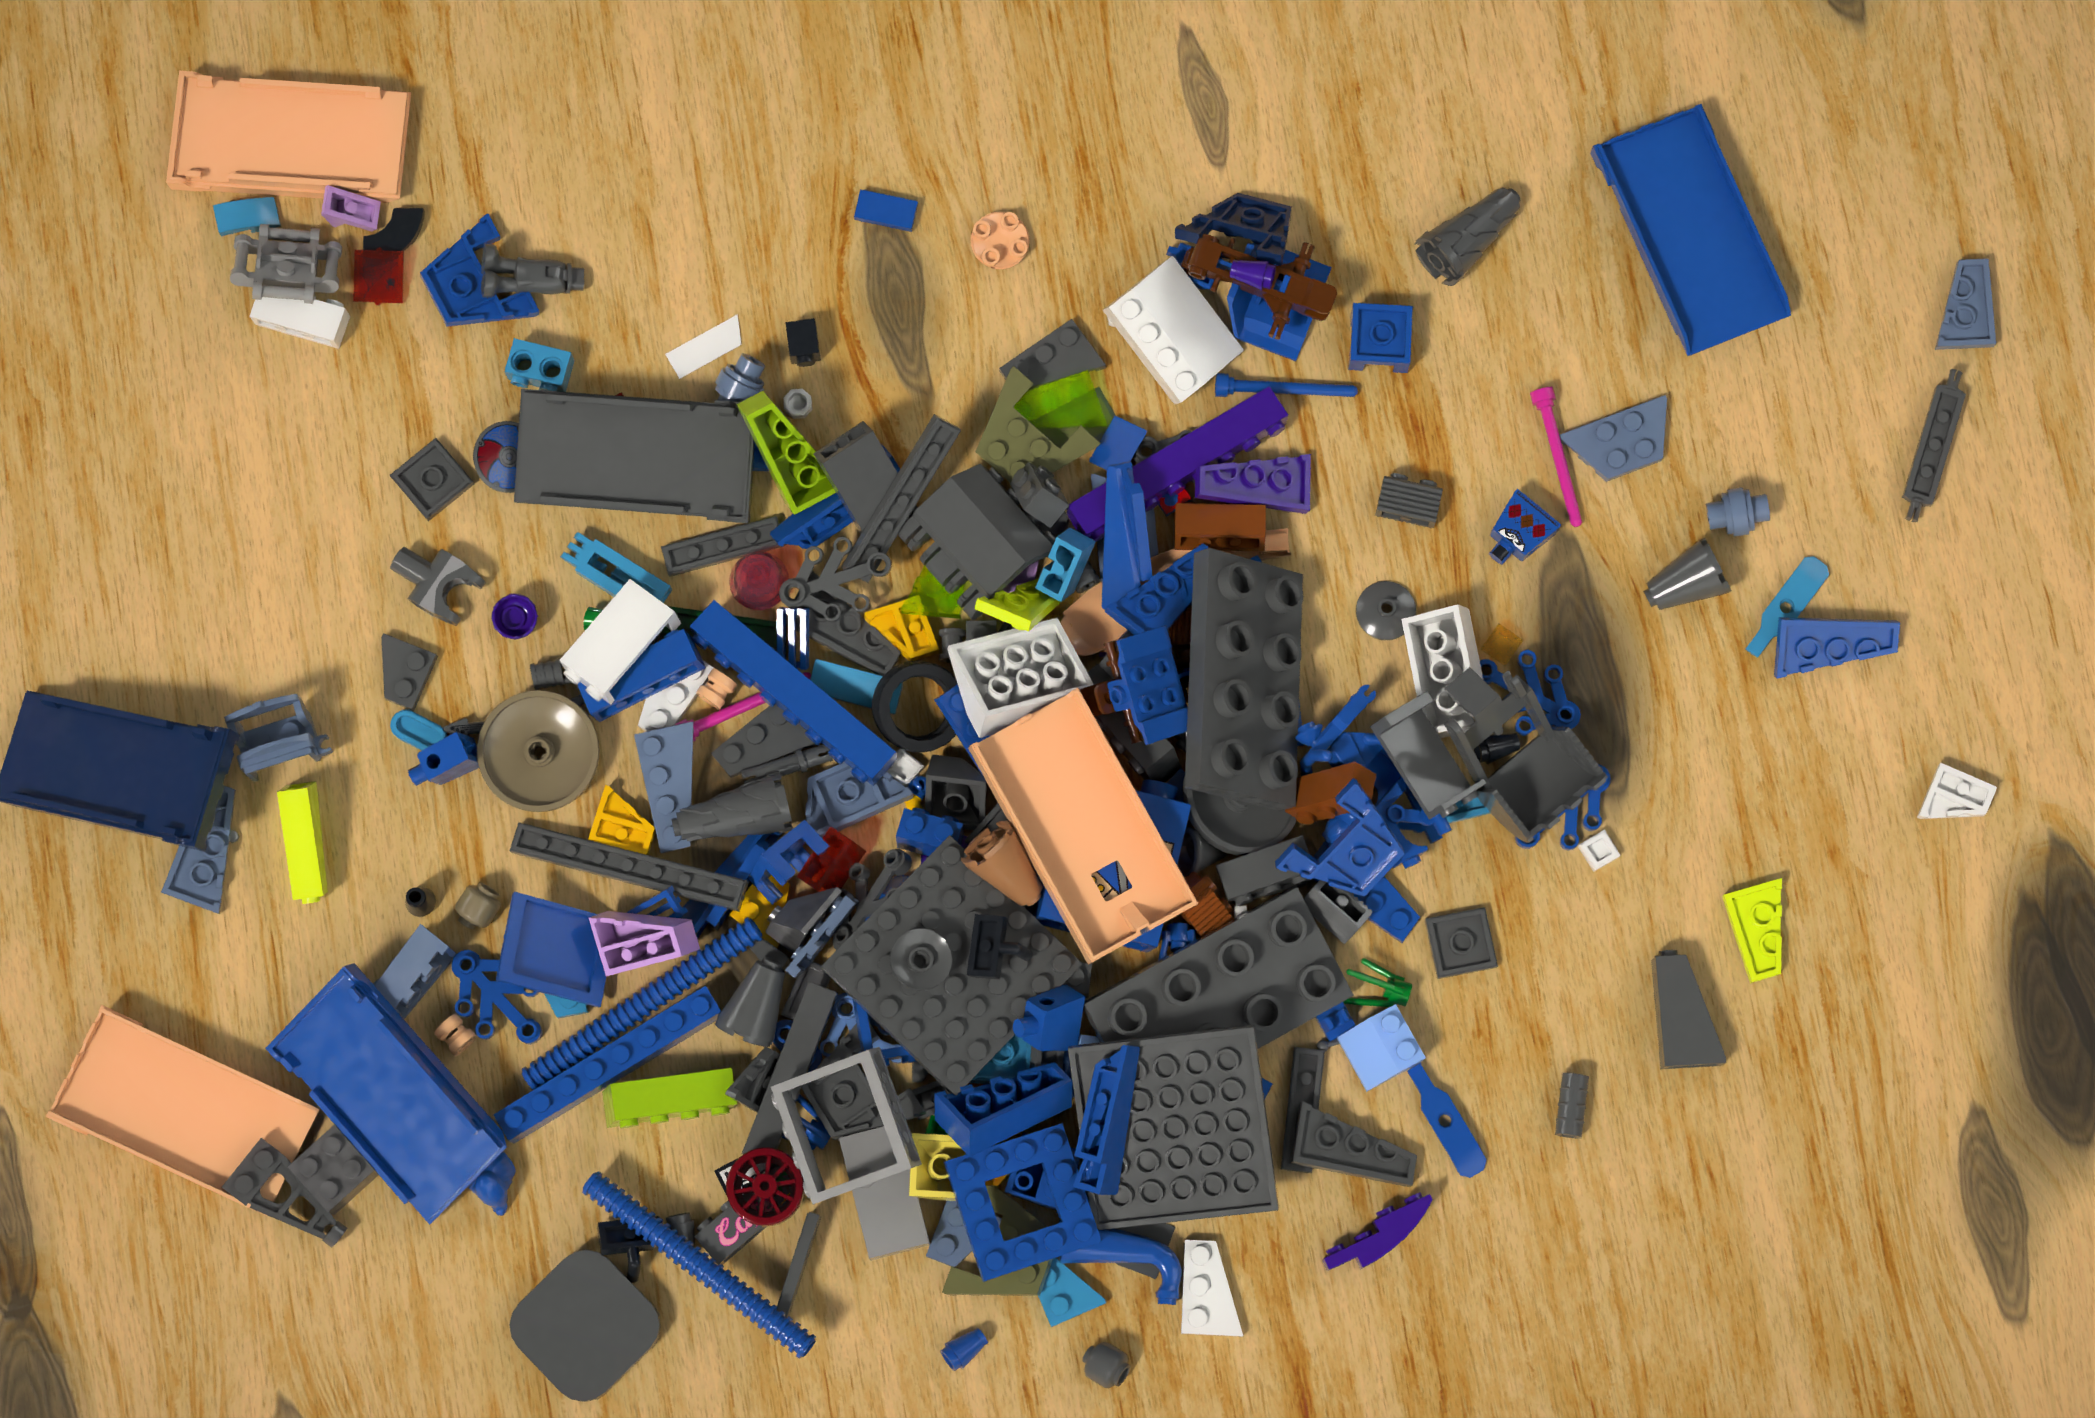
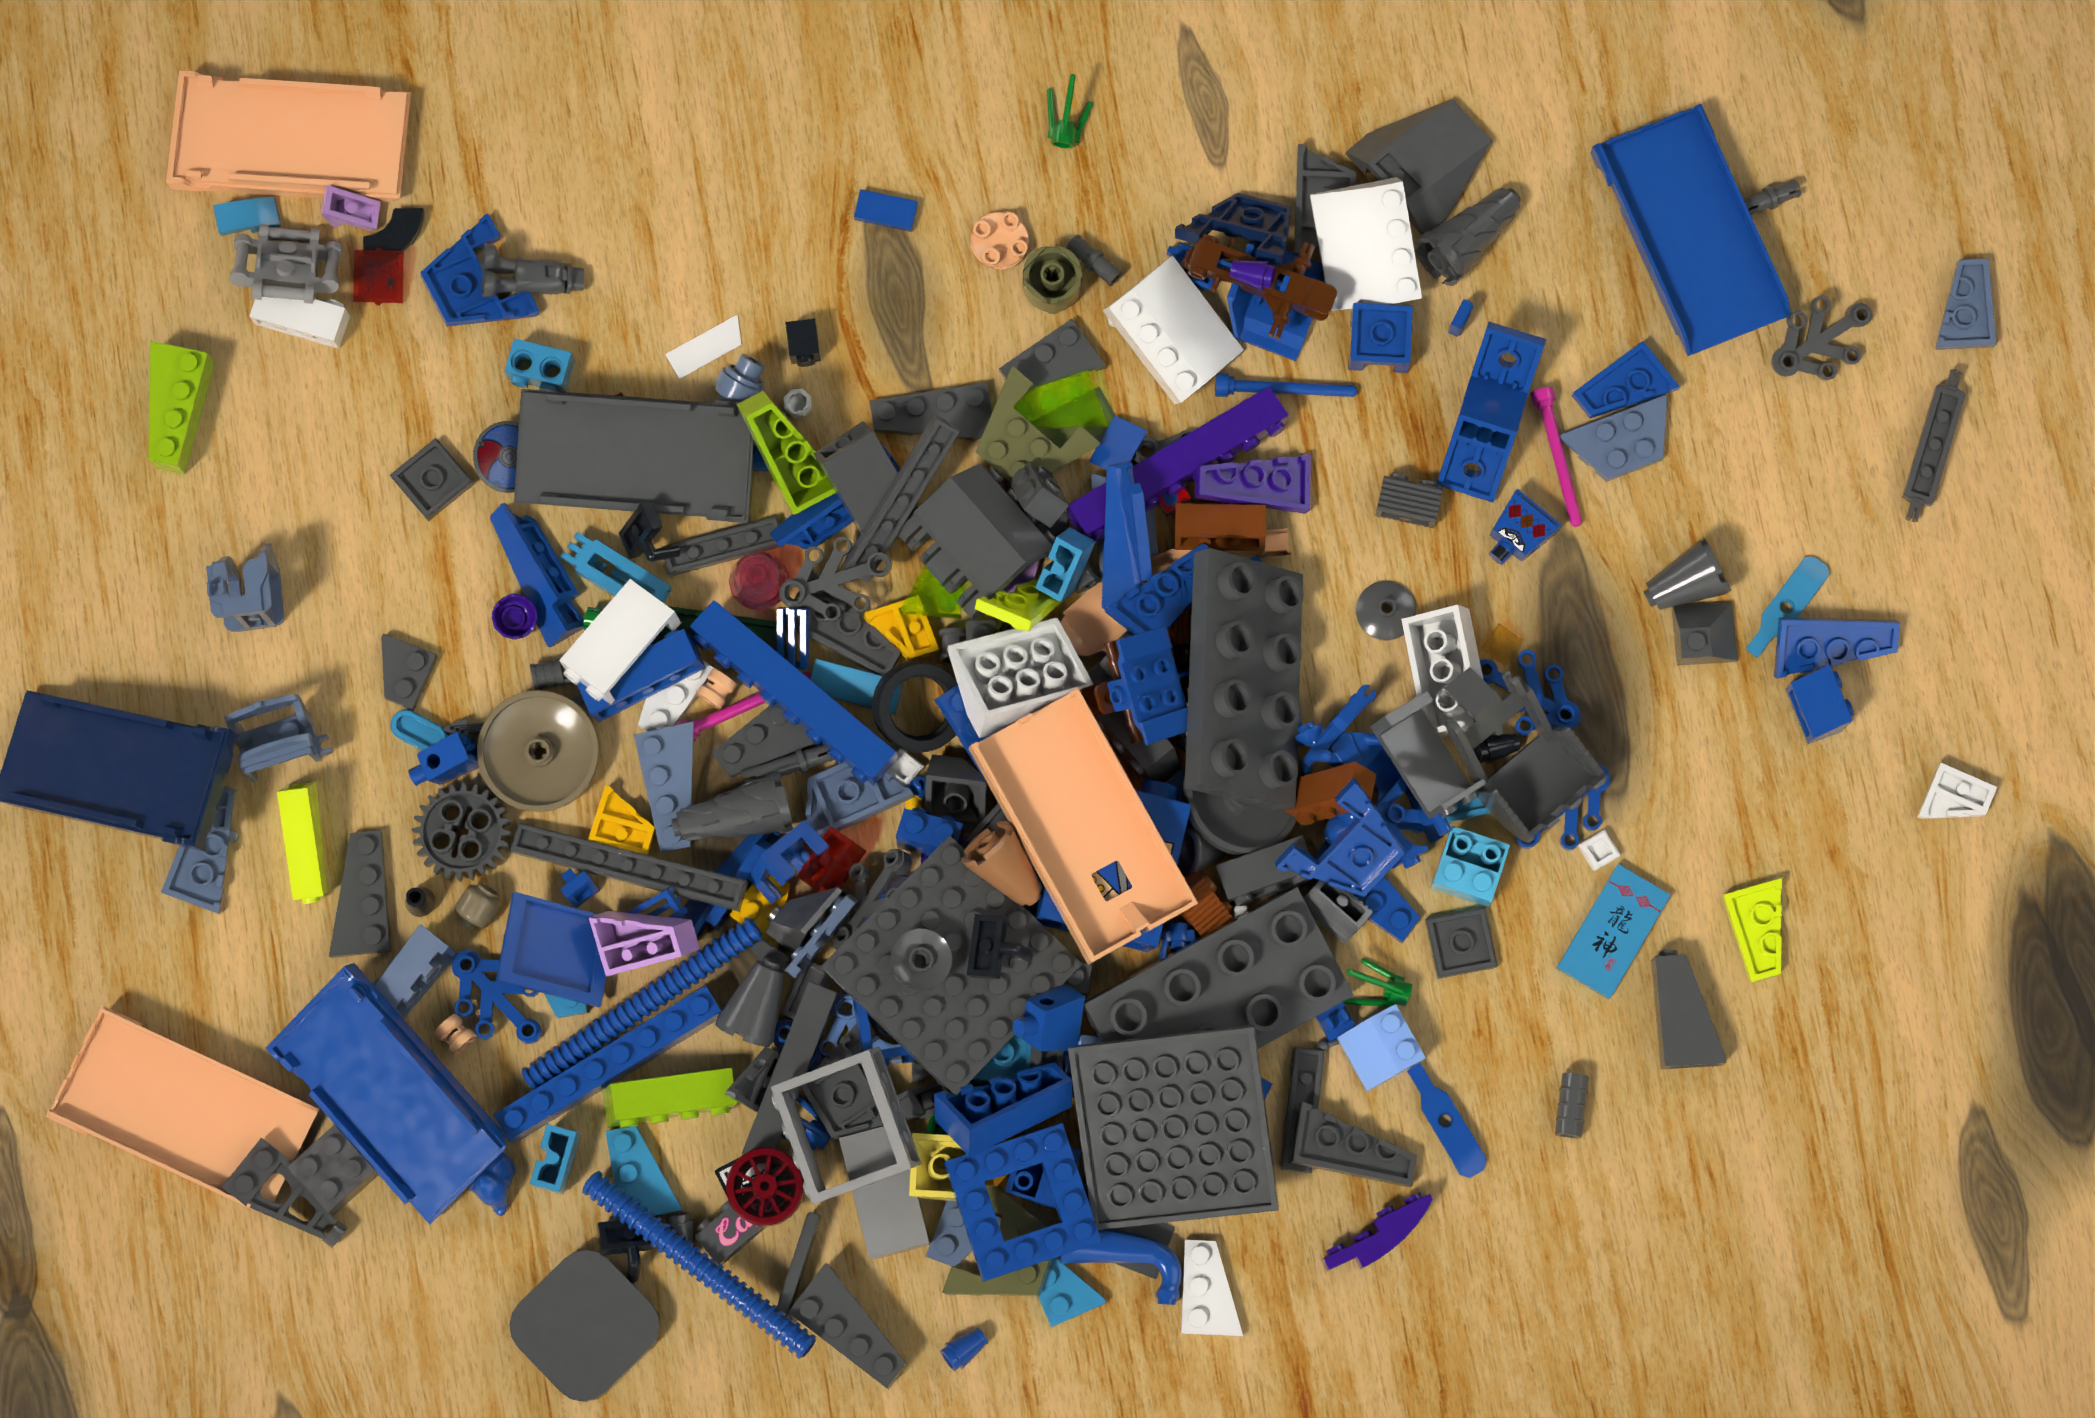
(175, 403): none -> lime wedge
(262, 601): none -> sand blue animal
(362, 906): none -> dark grey wing
(434, 580): dark grey connector -> none
(488, 839): none -> dark grey gear
(539, 574): none -> blue wedge
(561, 1150): none -> dark azure brick
(578, 888): none -> blue tile
(638, 1172): none -> dark azure wing
(641, 530): none -> black plate
(842, 1322): none -> dark grey wedge
(910, 414): none -> dark grey wing
(1052, 263): none -> olive brick
(1064, 133): none -> green plant
(1094, 260): none -> dark grey pin
(1106, 1122): blue wedge -> none
(1106, 1365): dark grey head -> none
(1314, 176): none -> dark grey wing
(1366, 243): none -> white slope
(1430, 154): none -> dark grey wedge
(1461, 318): none -> blue tile
(1470, 866): none -> medium azure slope
(1491, 412): none -> blue bracket
(1613, 931): none -> dark azure tile
(1625, 382): none -> blue wing
(1704, 633): none -> dark grey slope
(1738, 511): sand blue piece -> none
(1771, 197): none -> dark grey pin
(1816, 341): none -> dark grey plant
(1820, 704): none -> blue slope

